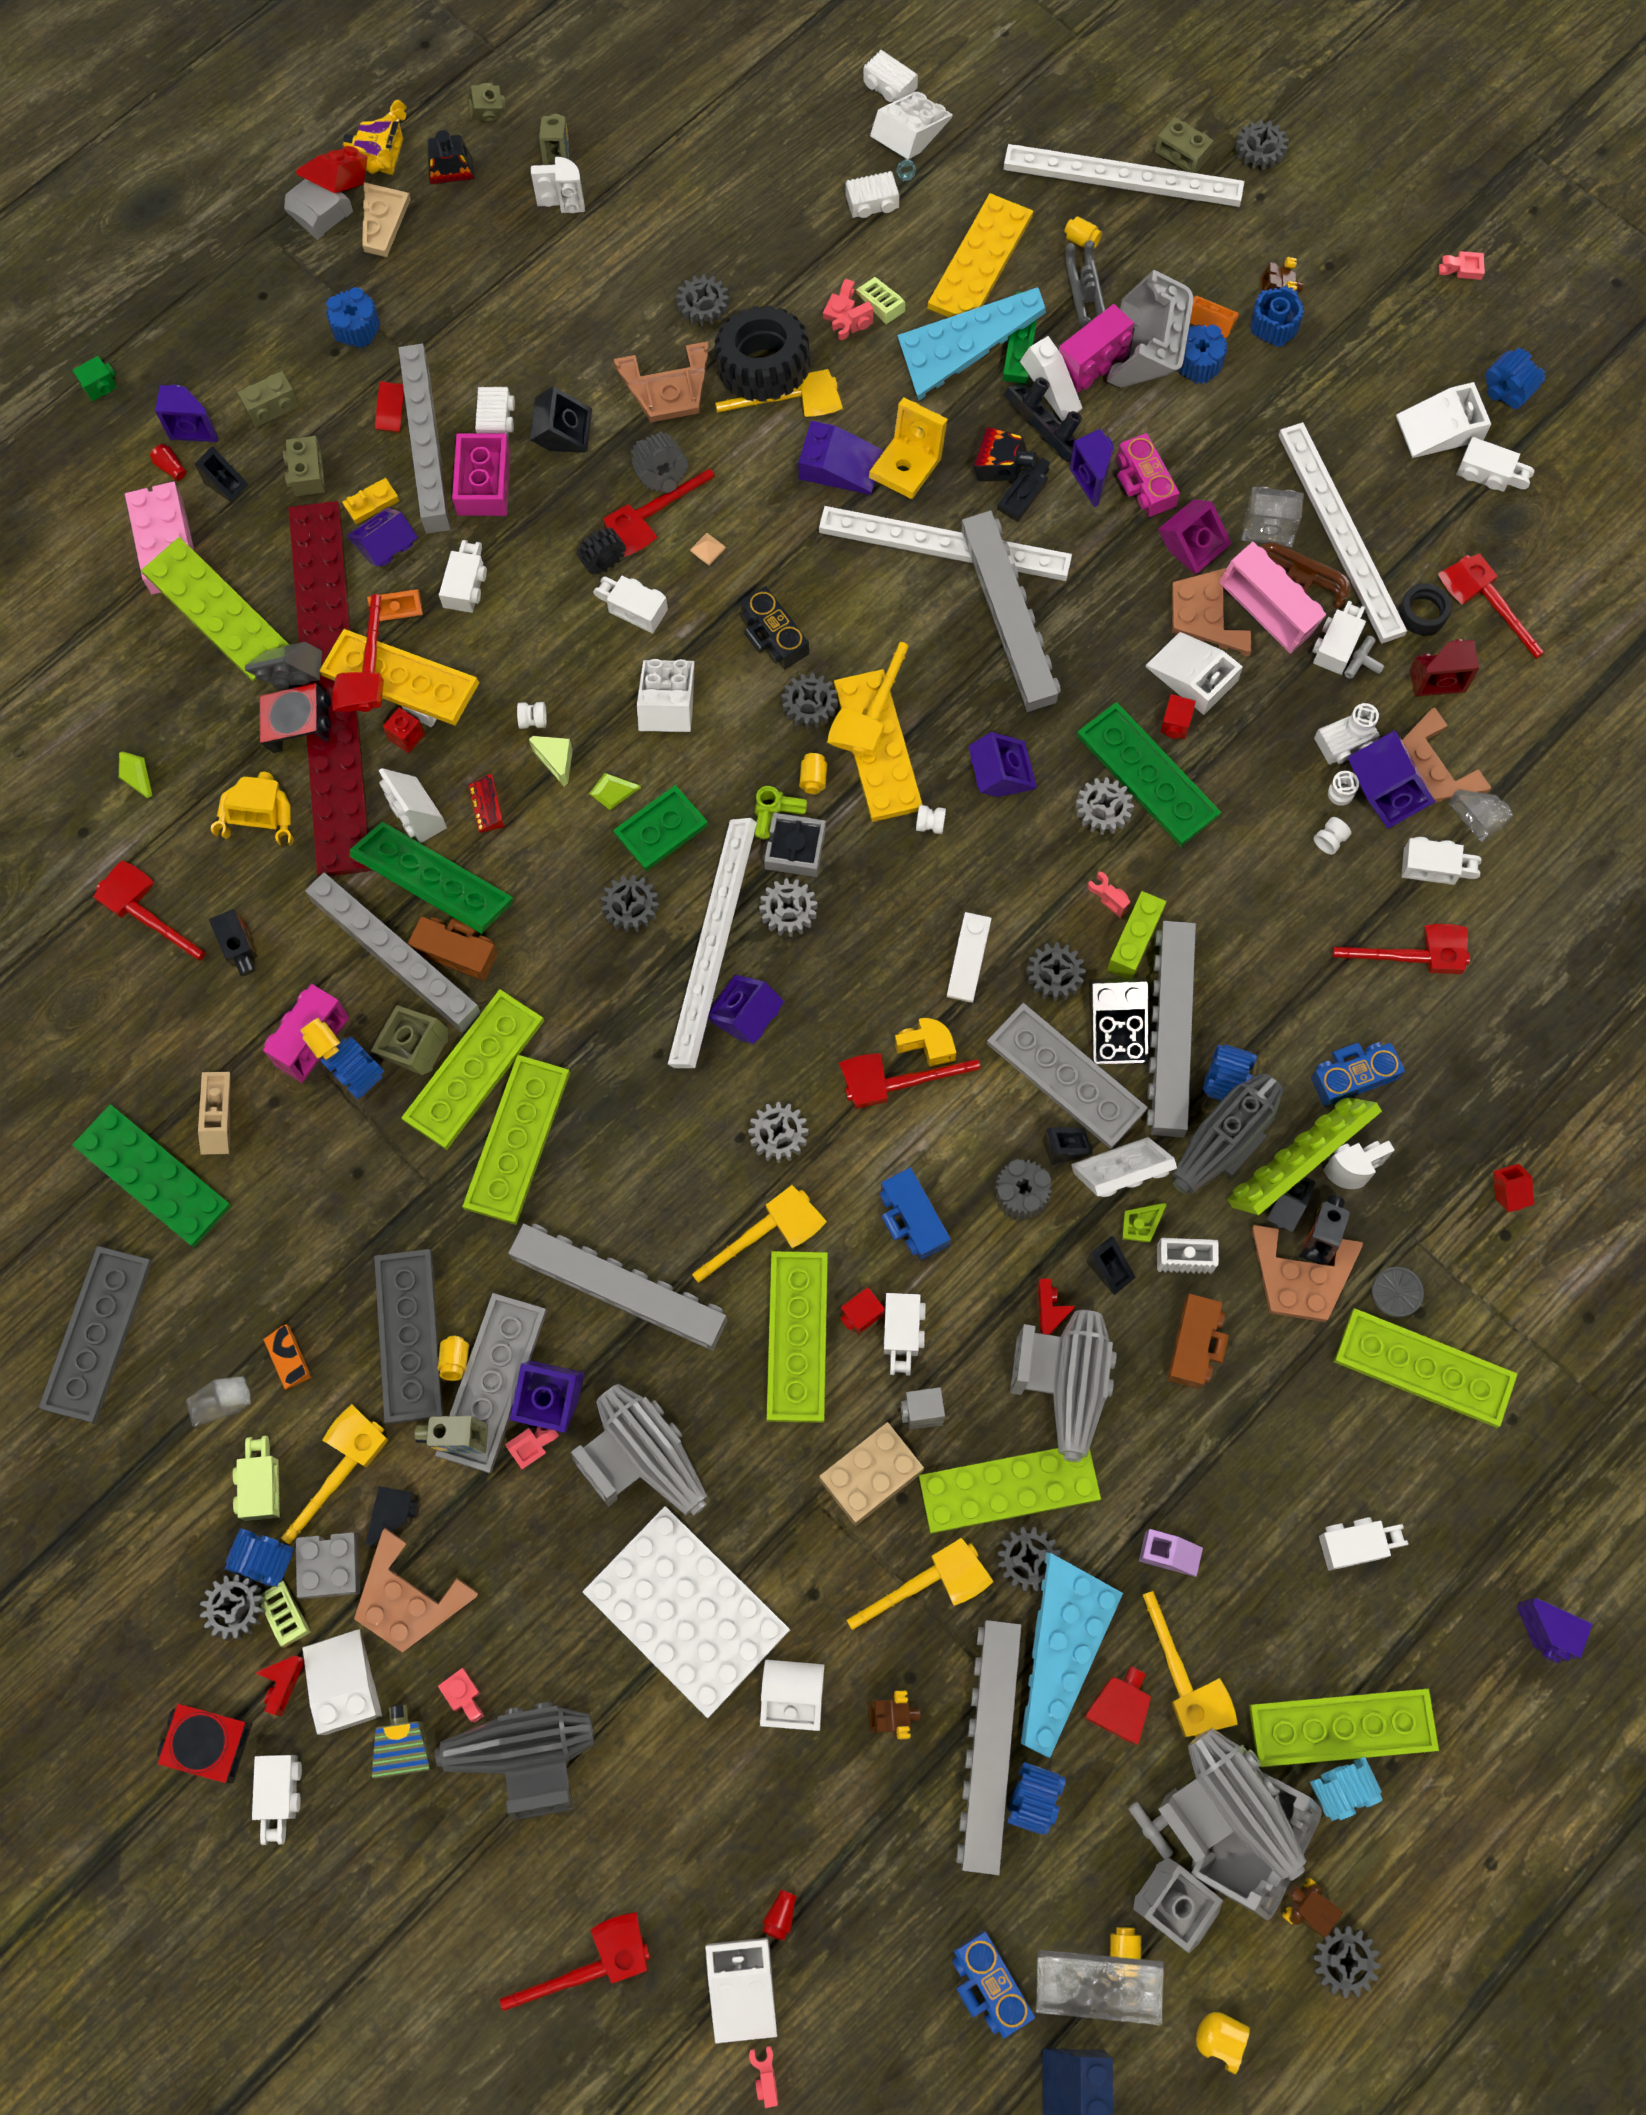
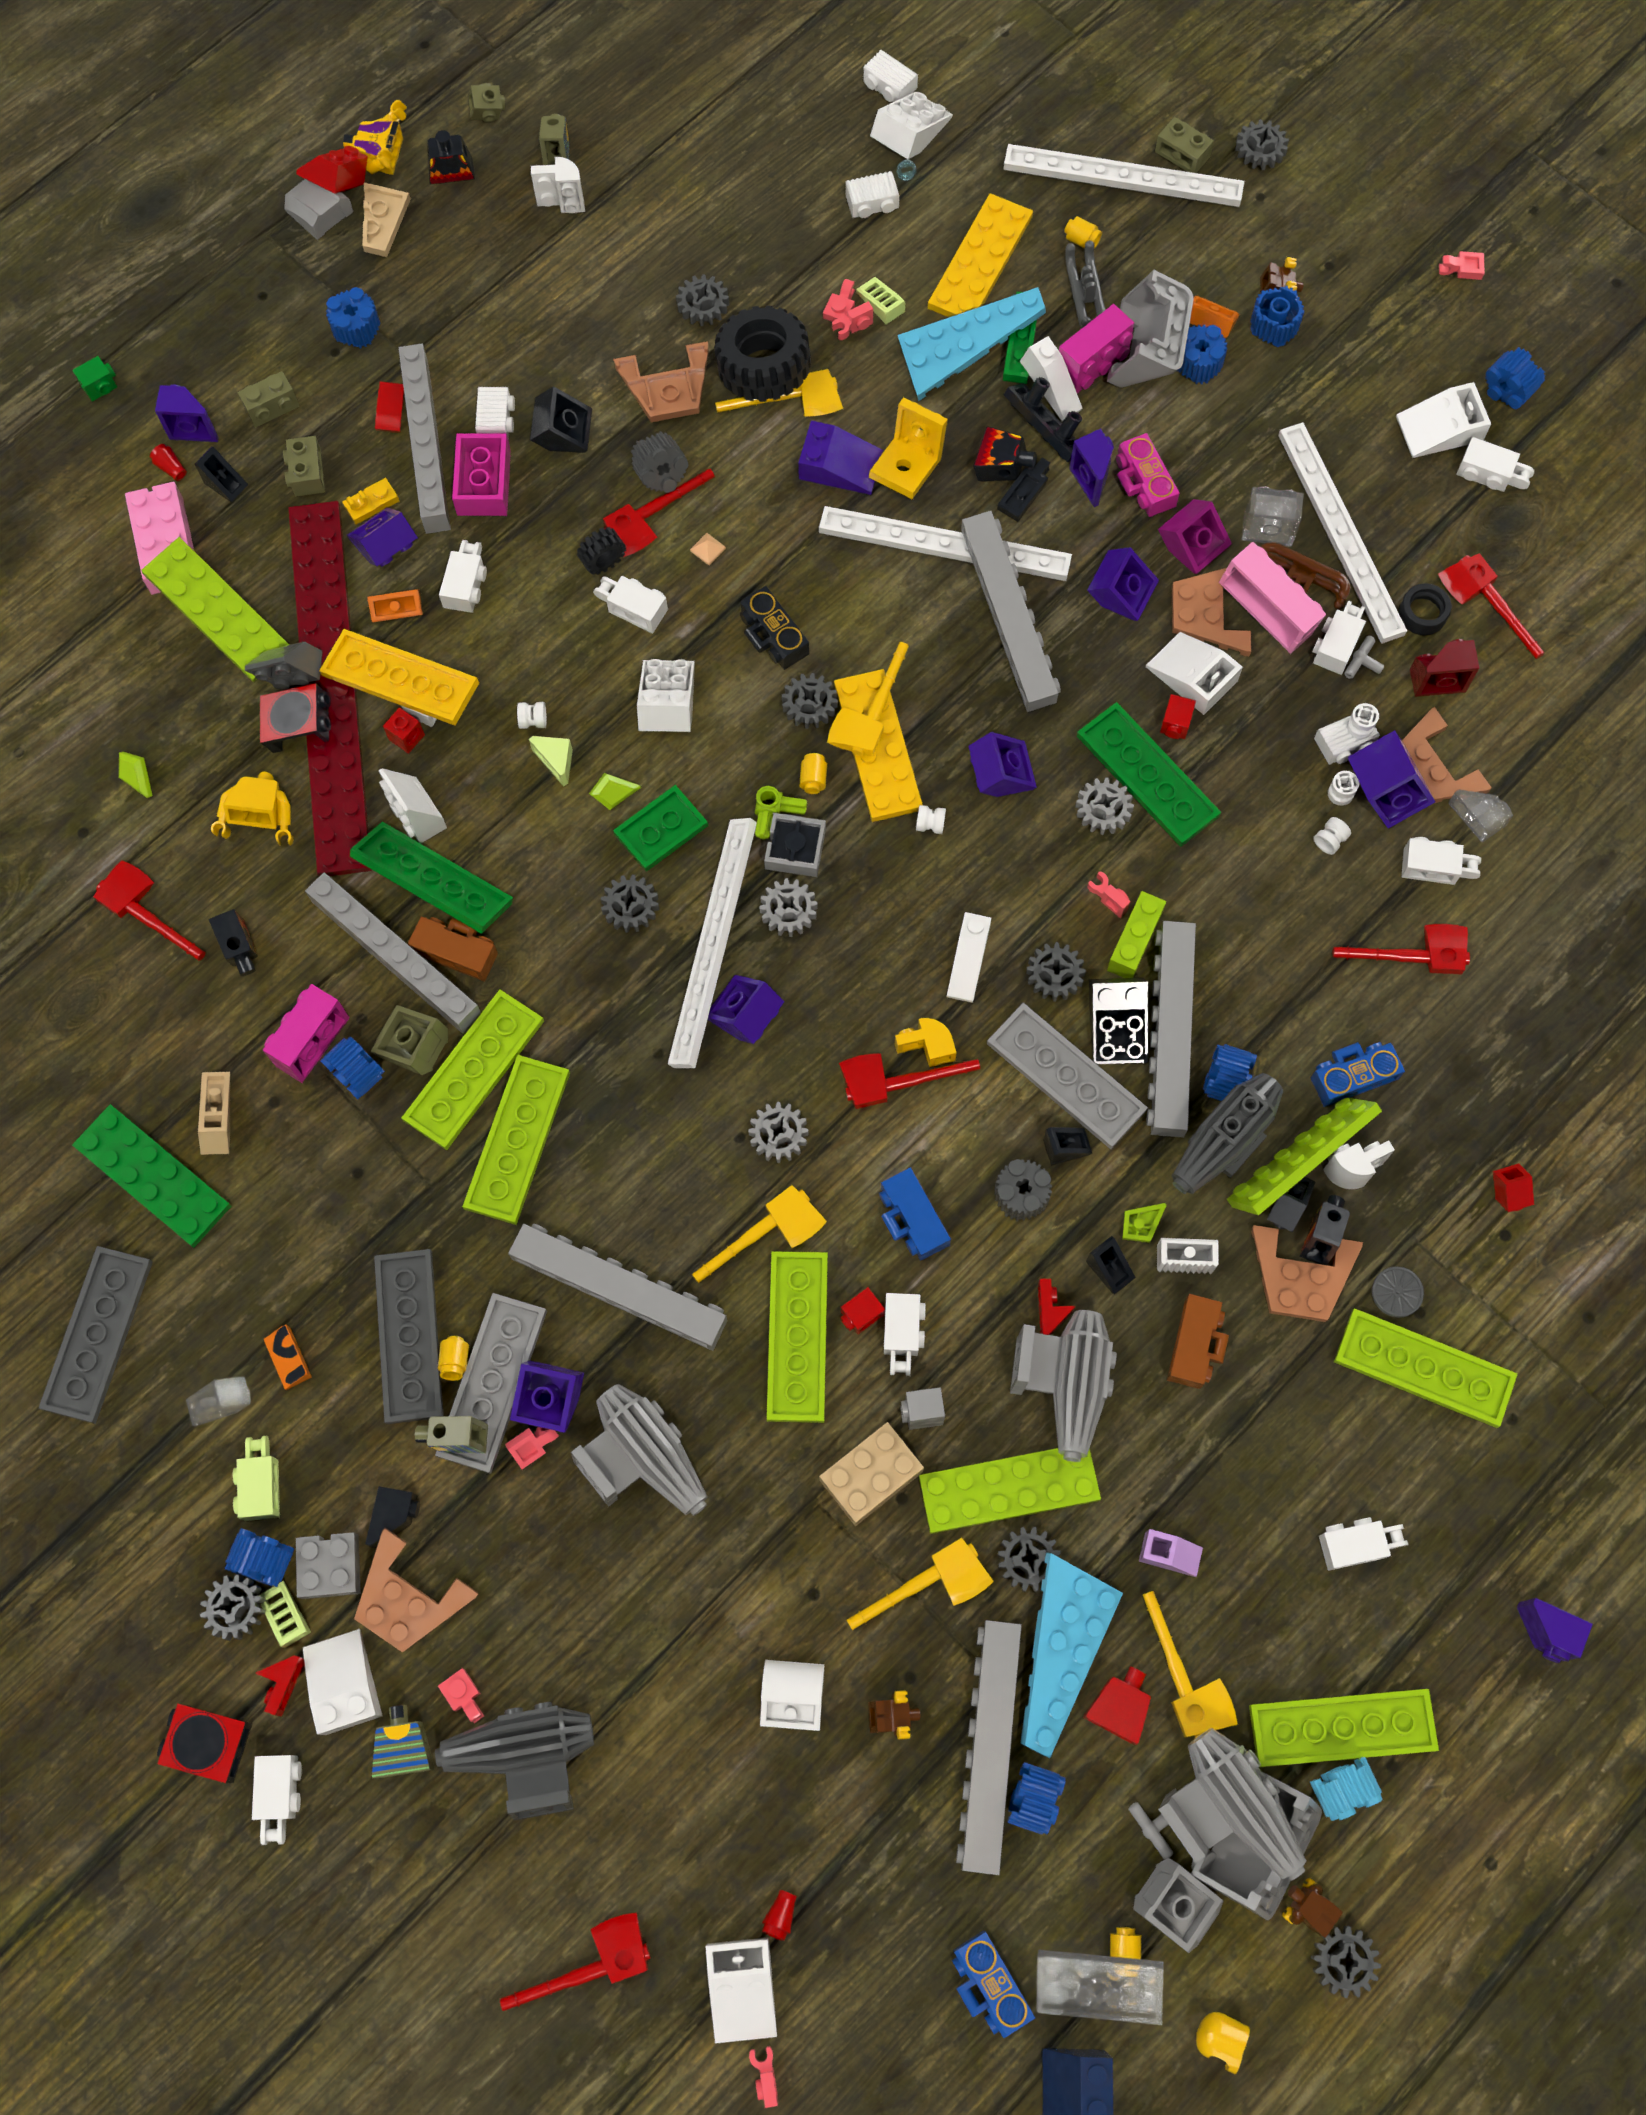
(320, 1039): yellow brick -> none
(359, 1442): yellow piece -> none
(362, 689): red piece -> none
(486, 804): slope -> none
(686, 1611): white plate -> none
(1123, 583): none -> dark purple slope
(1124, 1167): white plate -> none

